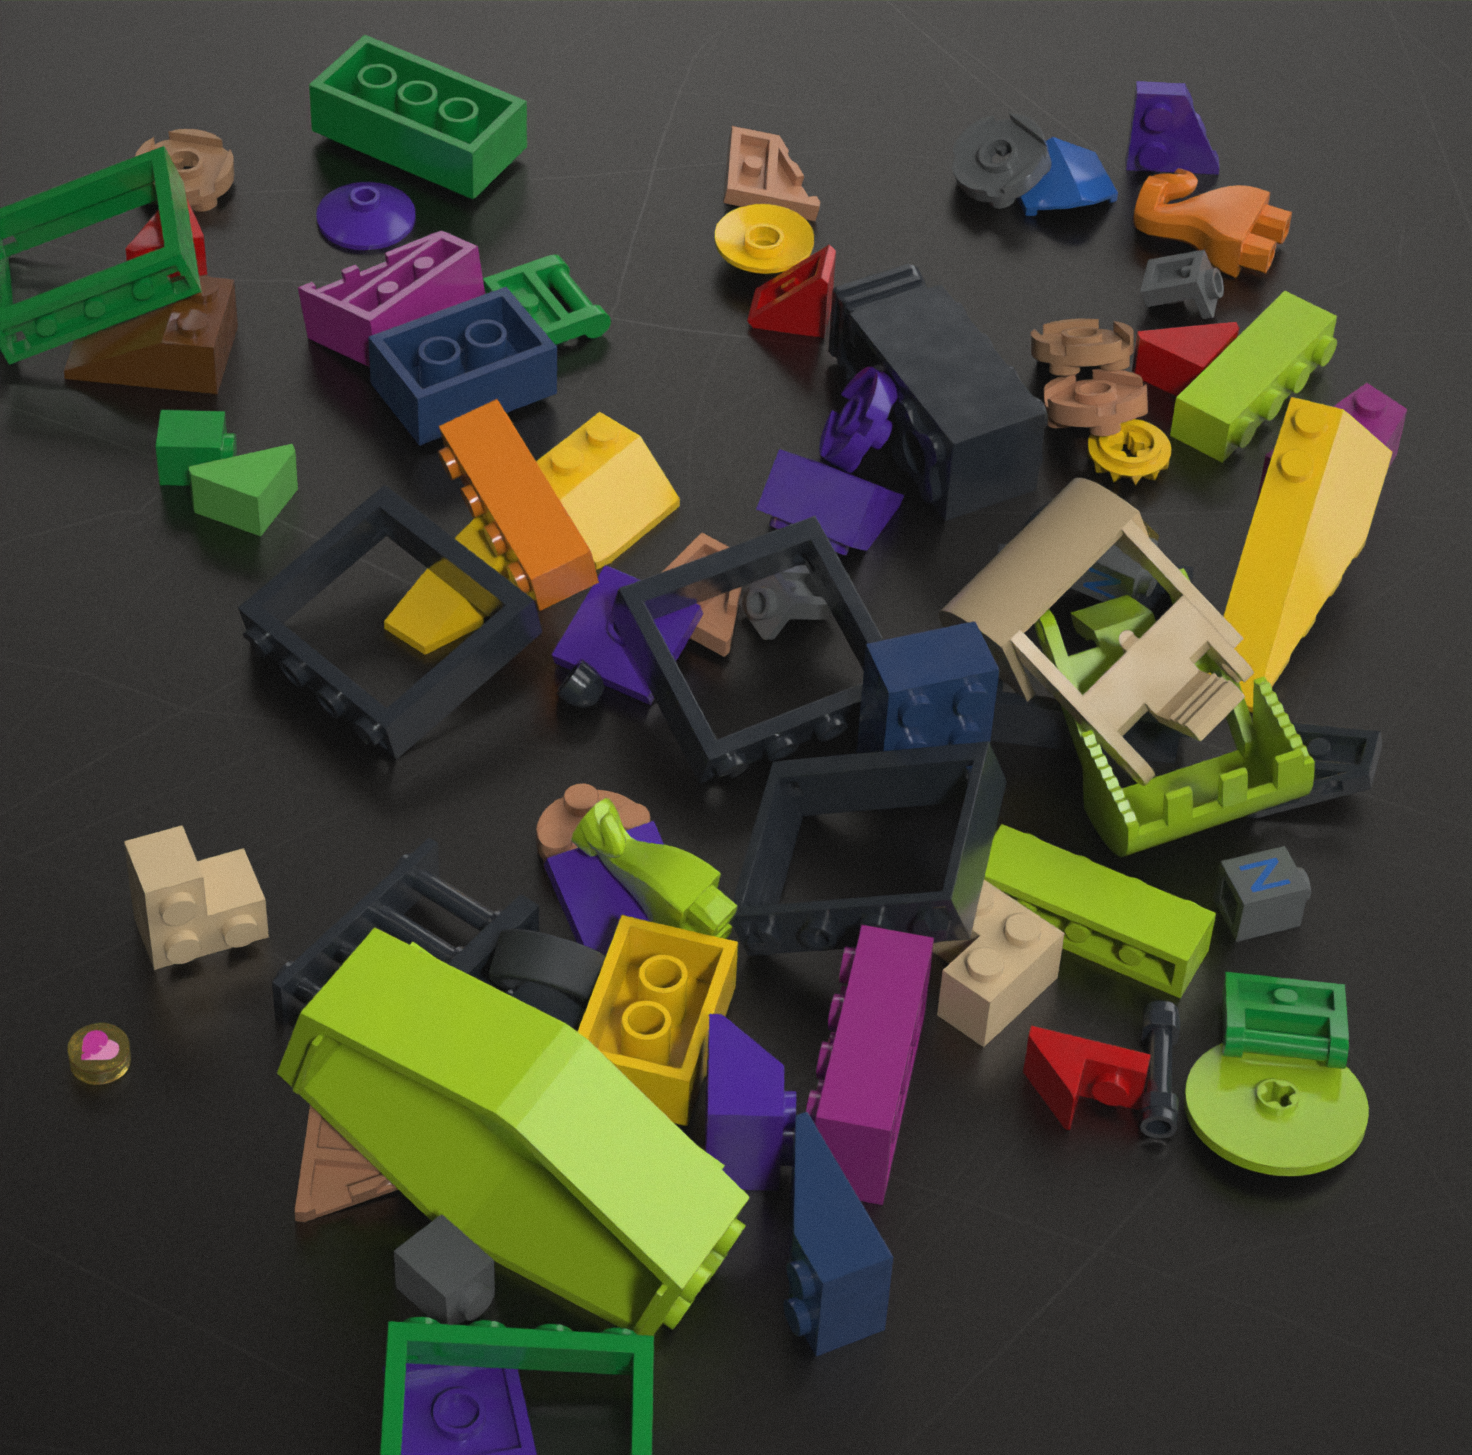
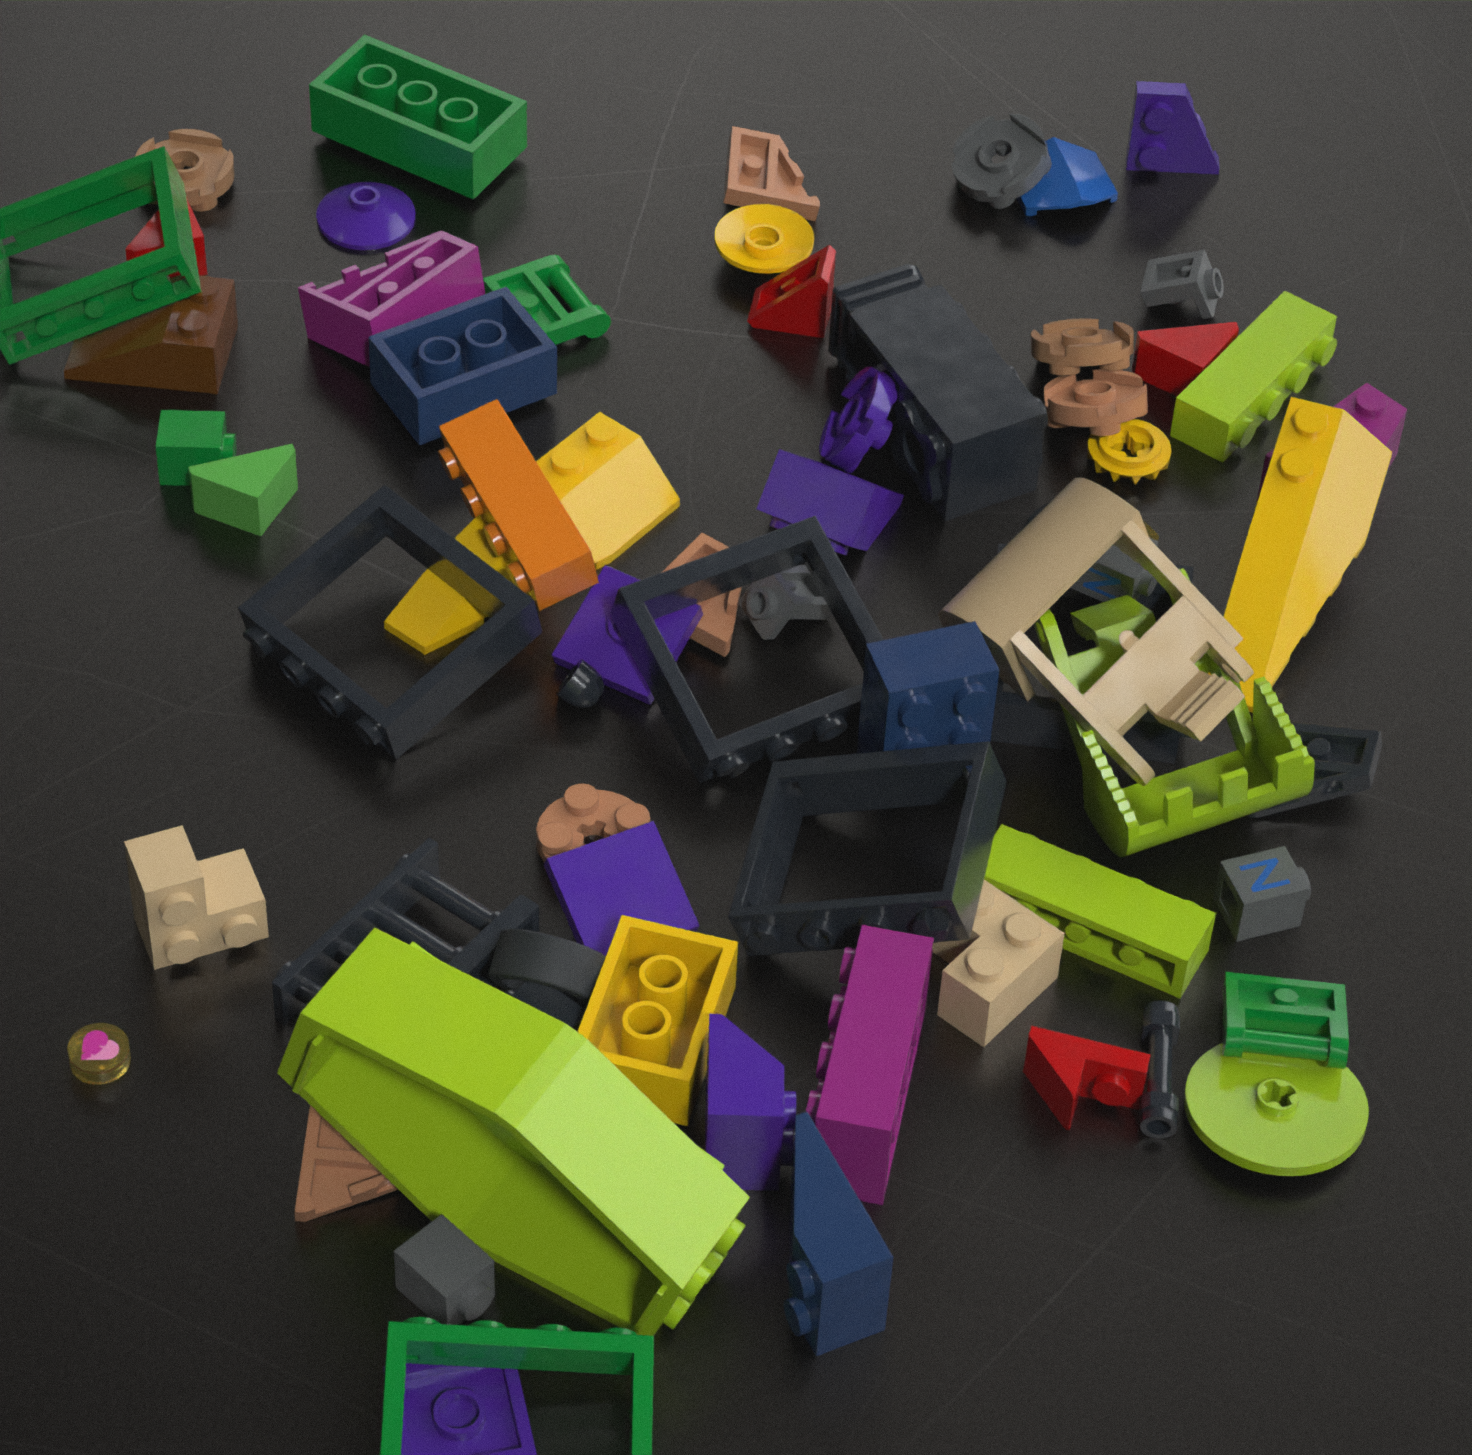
(663, 879): lime hips -> none
(1227, 222): orange hips -> none

